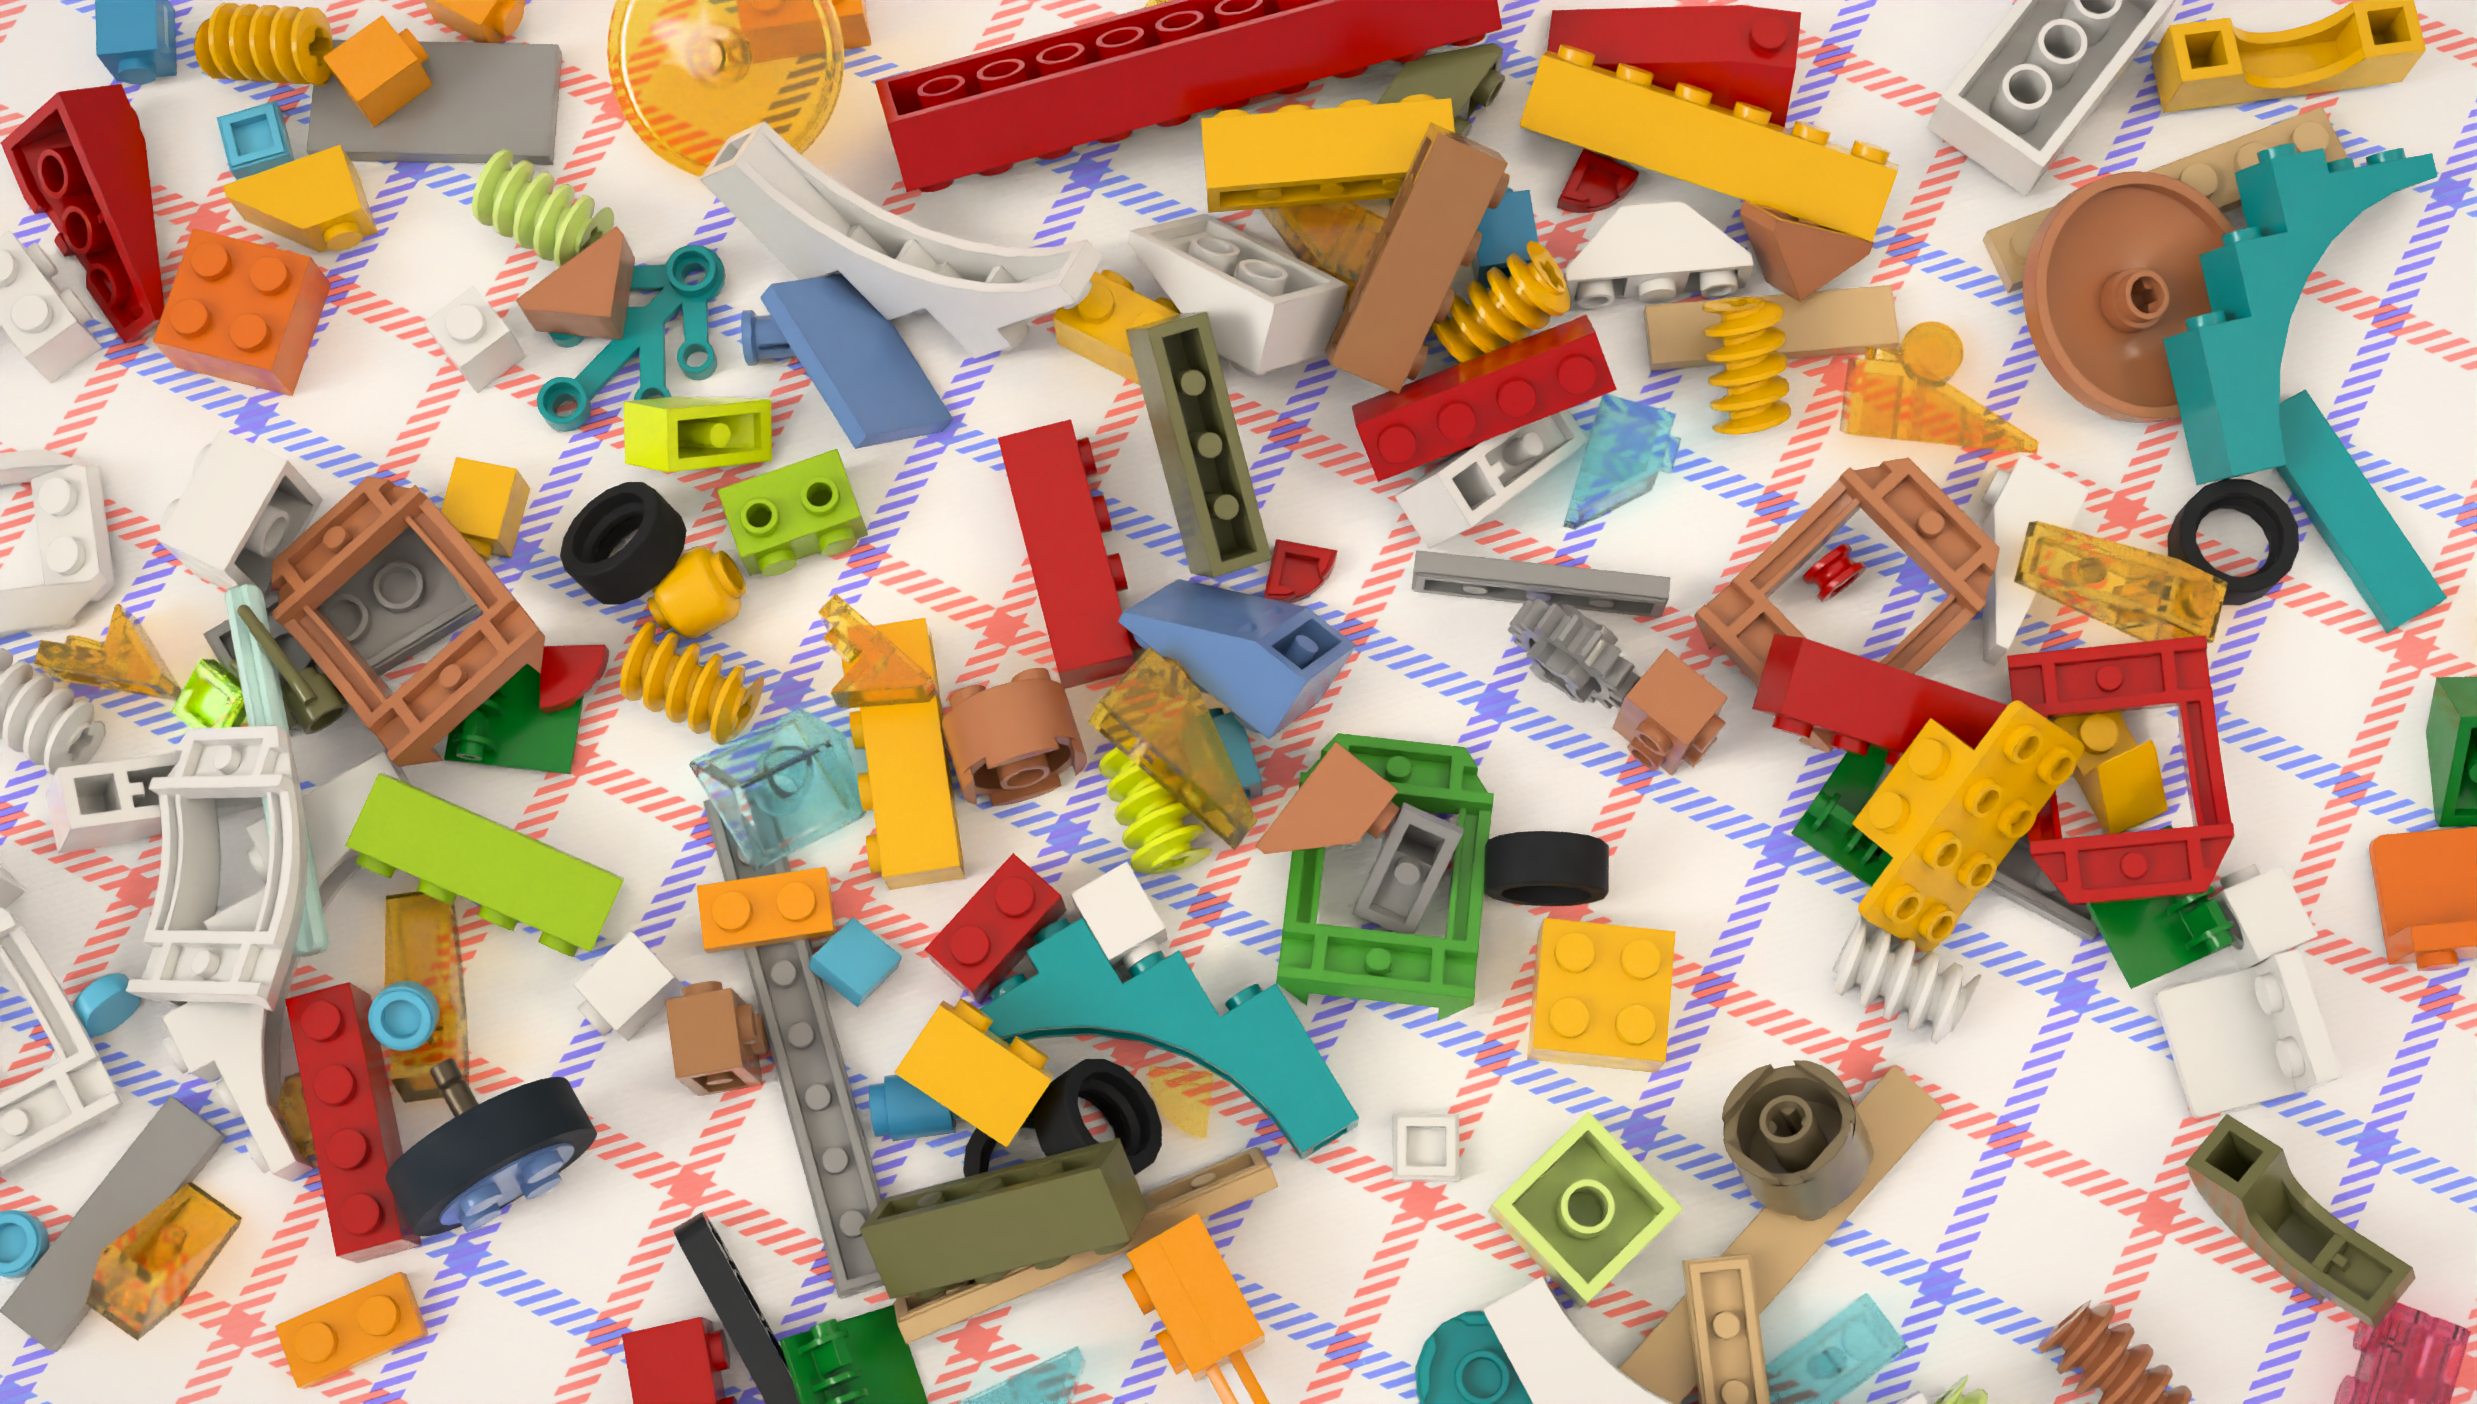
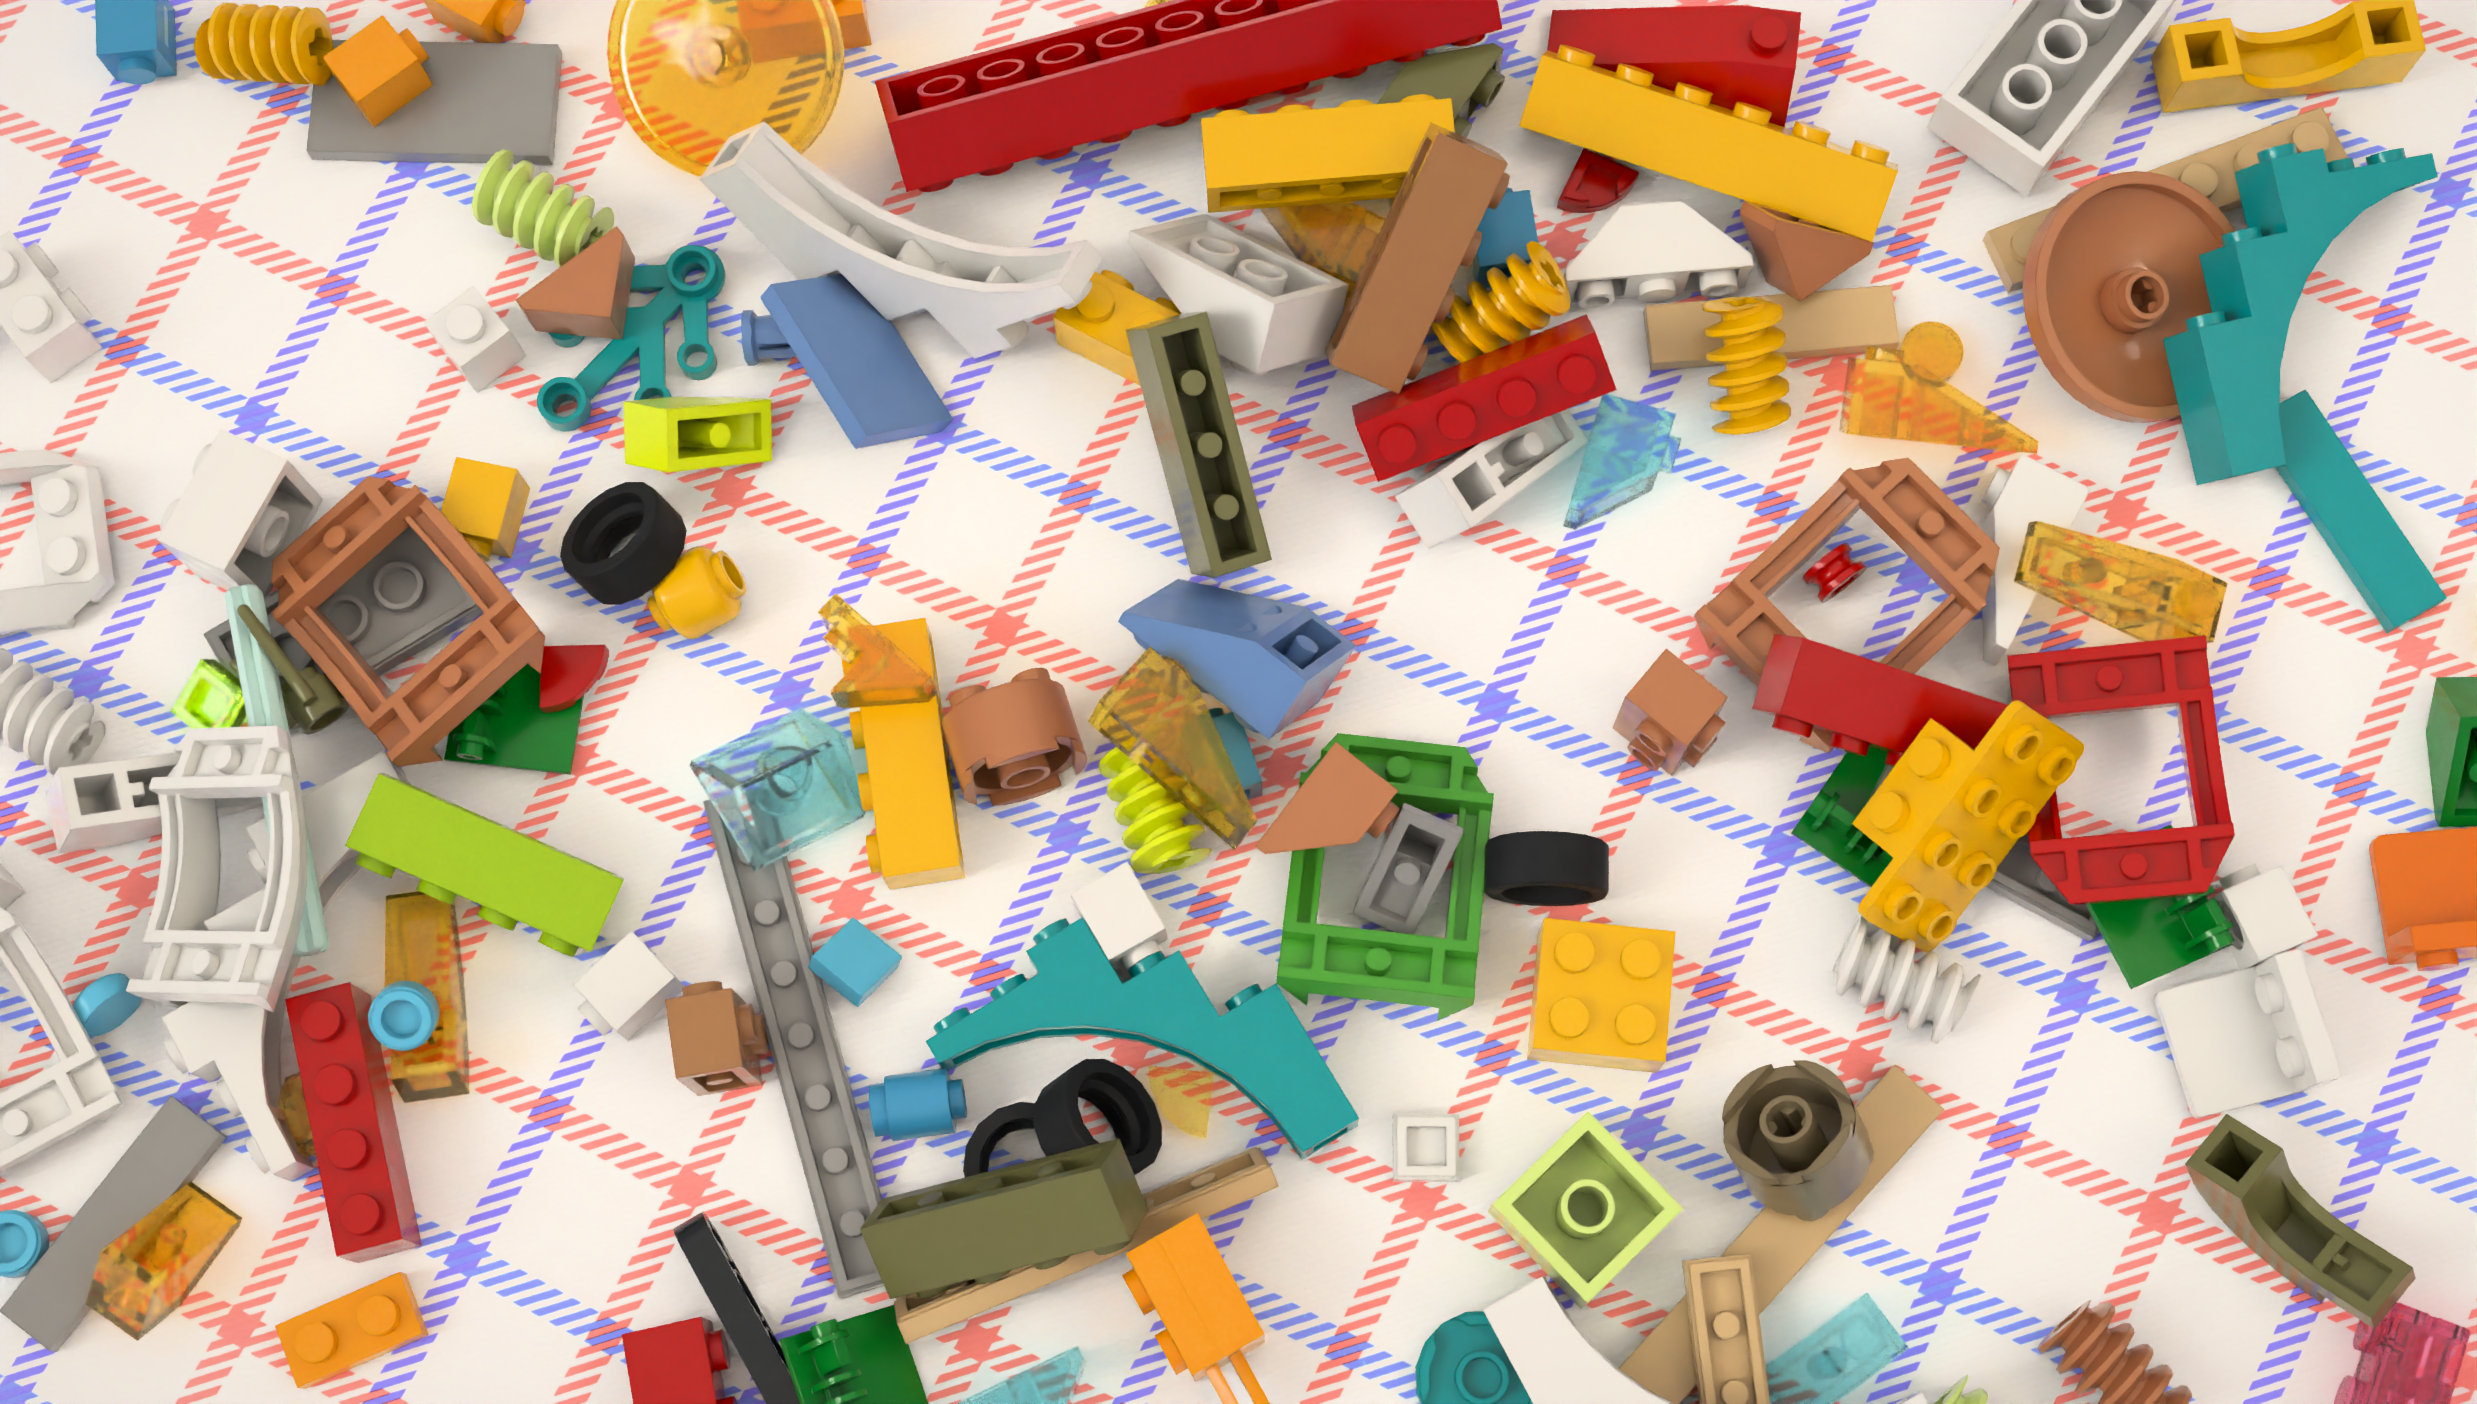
(90, 174): red wedge -> none
(123, 663): clear yellow slope -> none
(242, 312): orange brick -> none
(255, 139): medium azure tile -> none
(308, 201): yellow slope -> none
(488, 1152): black wheel -> none
(687, 687): yellow piece -> none
(766, 910): light orange plate -> none
(793, 514): lime brick -> none
(976, 1070): yellow brick -> none
(995, 928): red brick -> none
(1067, 551): red brick -> none
(1298, 570): red tile -> none
(1551, 583): light grey tile -> none
(1573, 653): light grey gear -> none
(2115, 773): yellow slope -> none
(2265, 509): black tyre -> none

